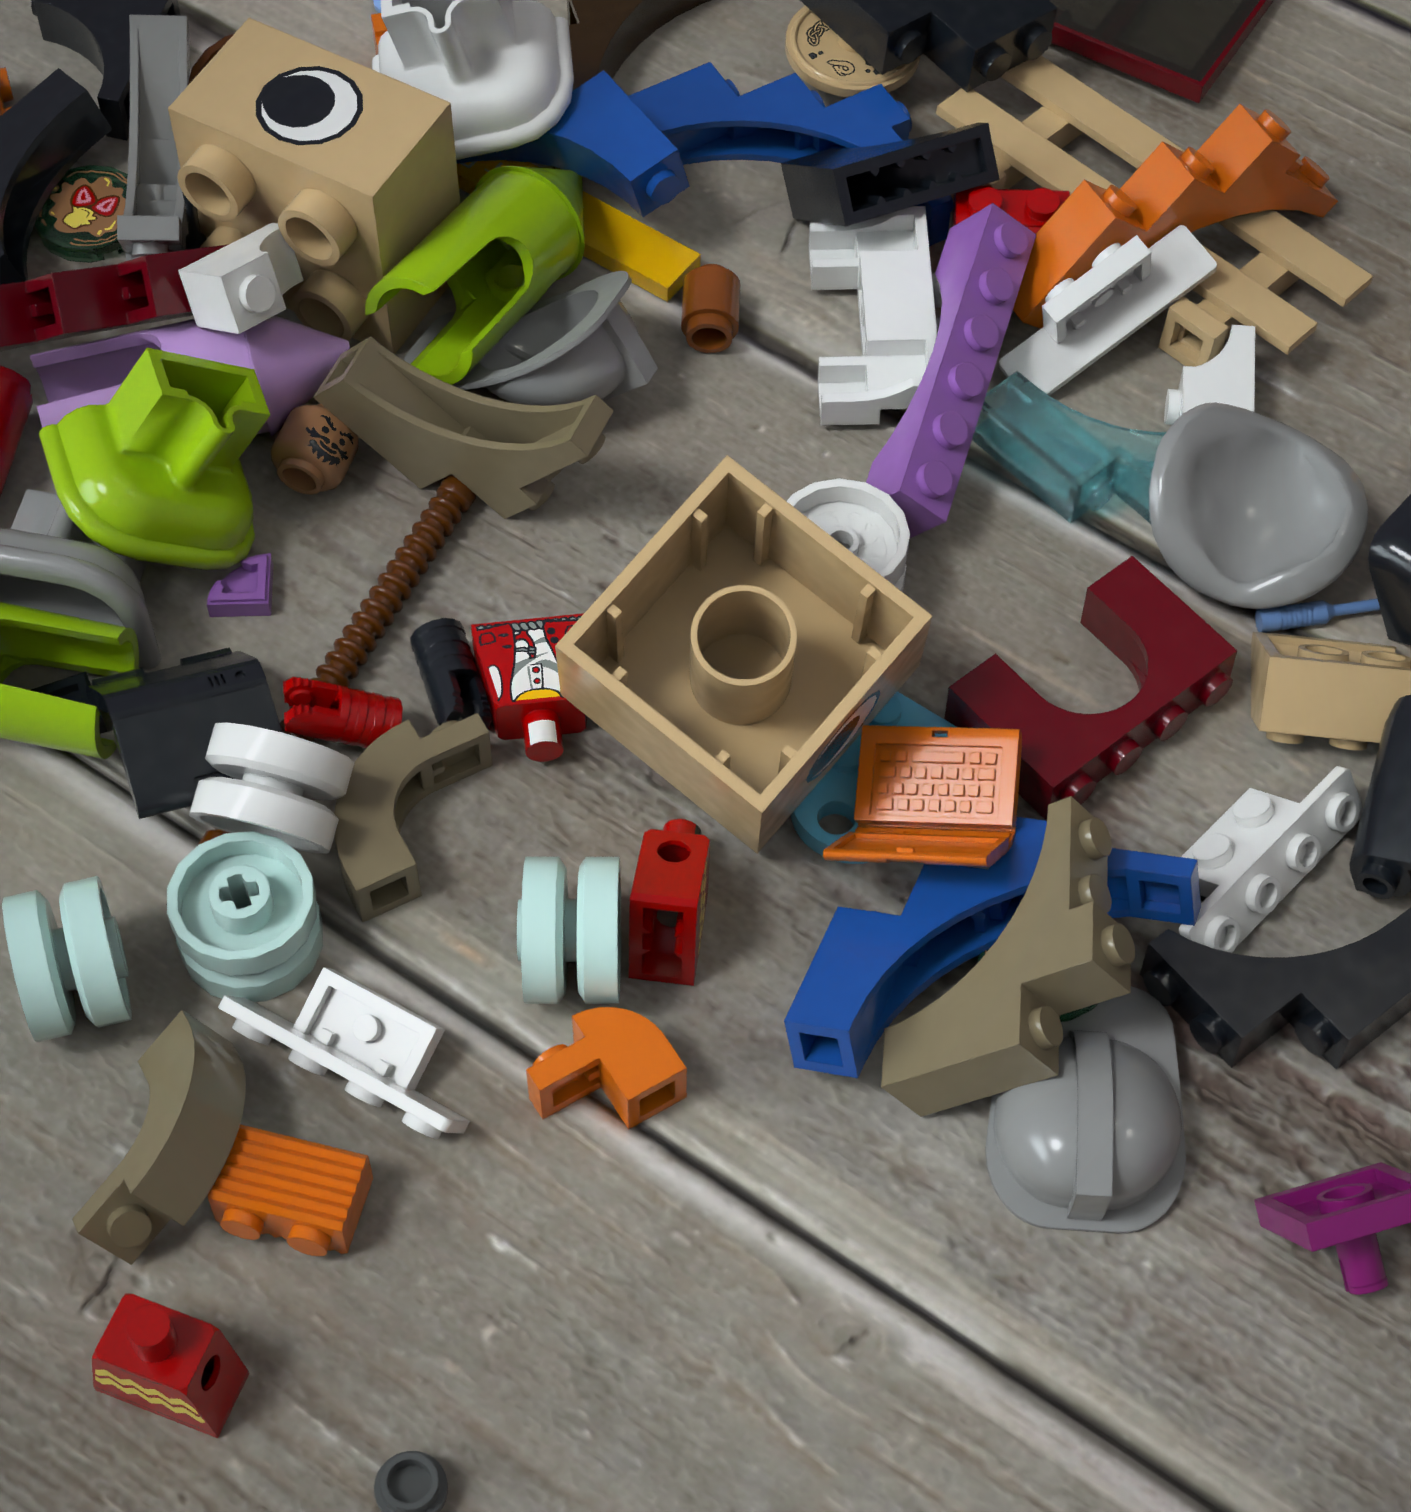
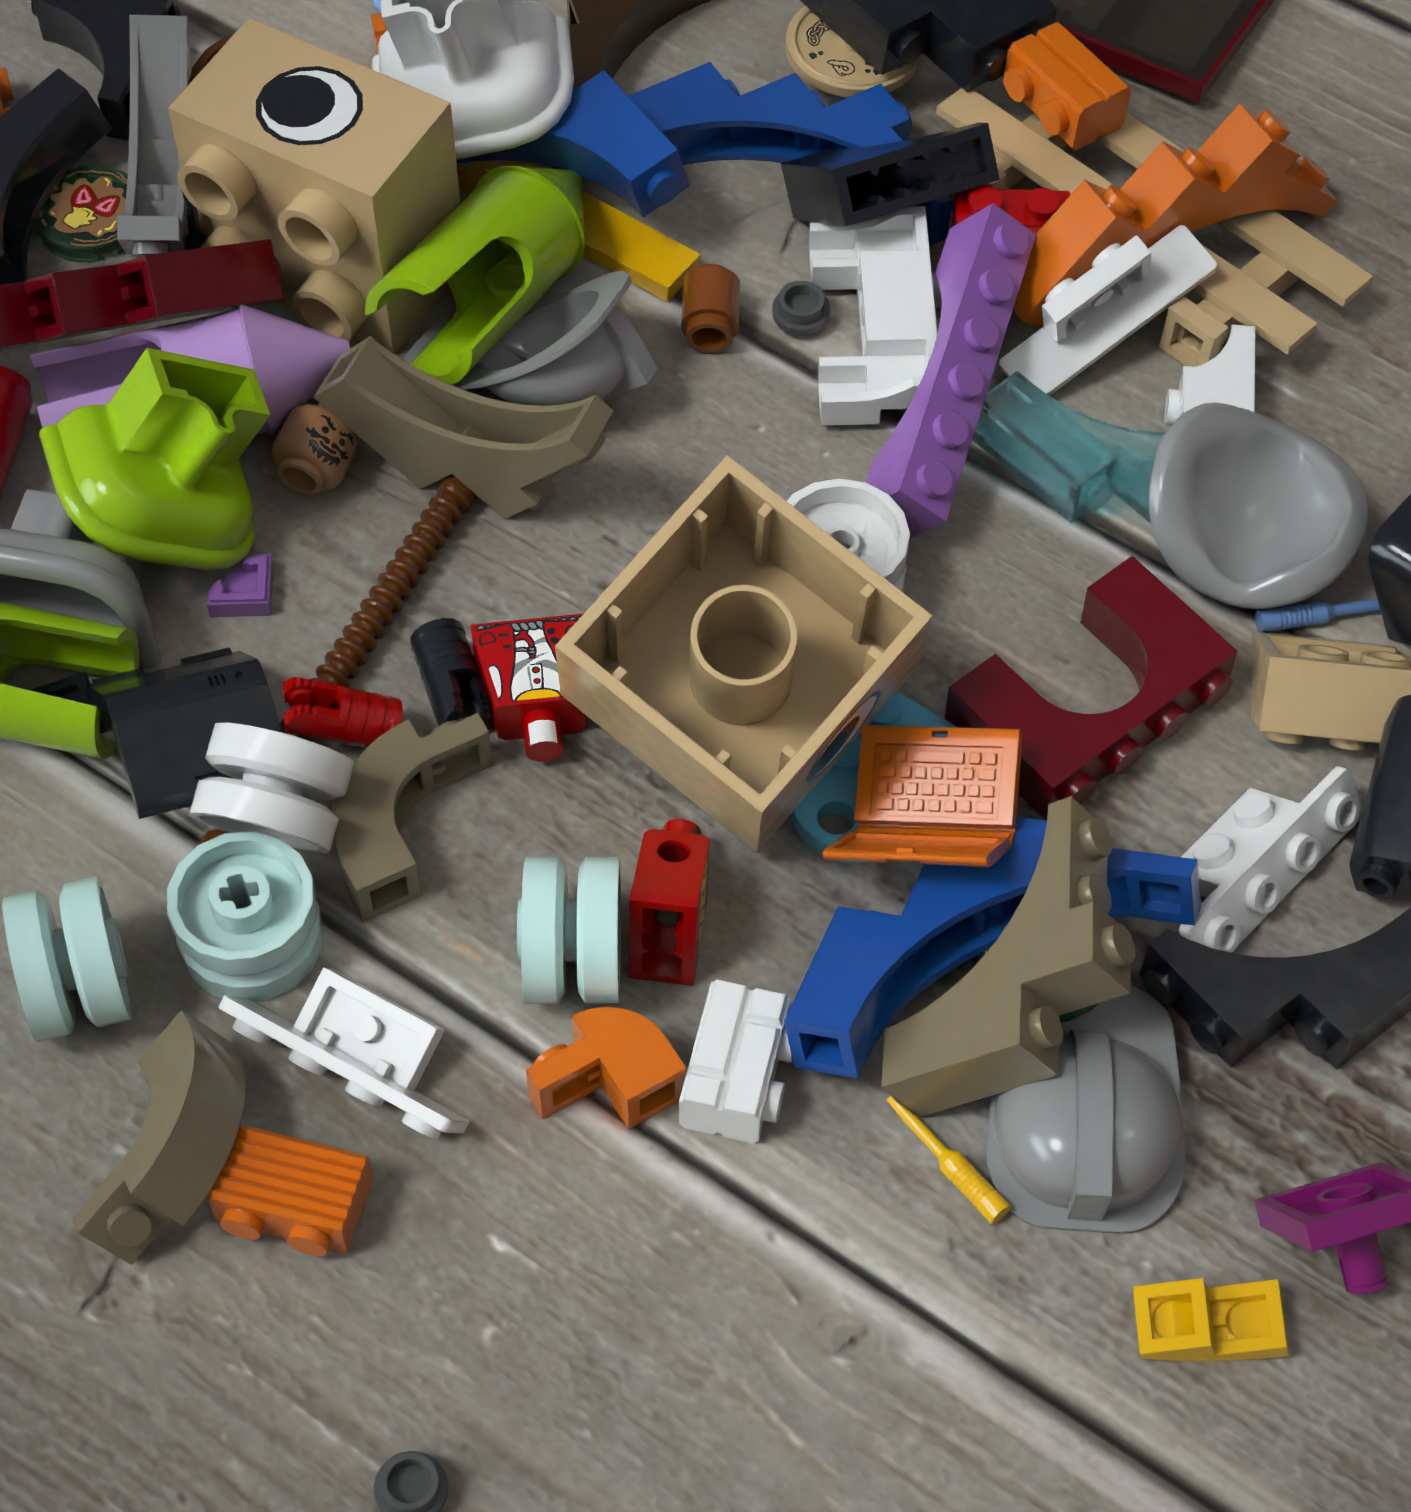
(158, 1362): red torso -> none
(242, 281): white arch -> none
(735, 1063): none -> white brick
(801, 308): none -> dark grey plate
(957, 1168): none -> yellow piece
(1065, 86): none -> orange brick
(1210, 1323): none -> yellow slope

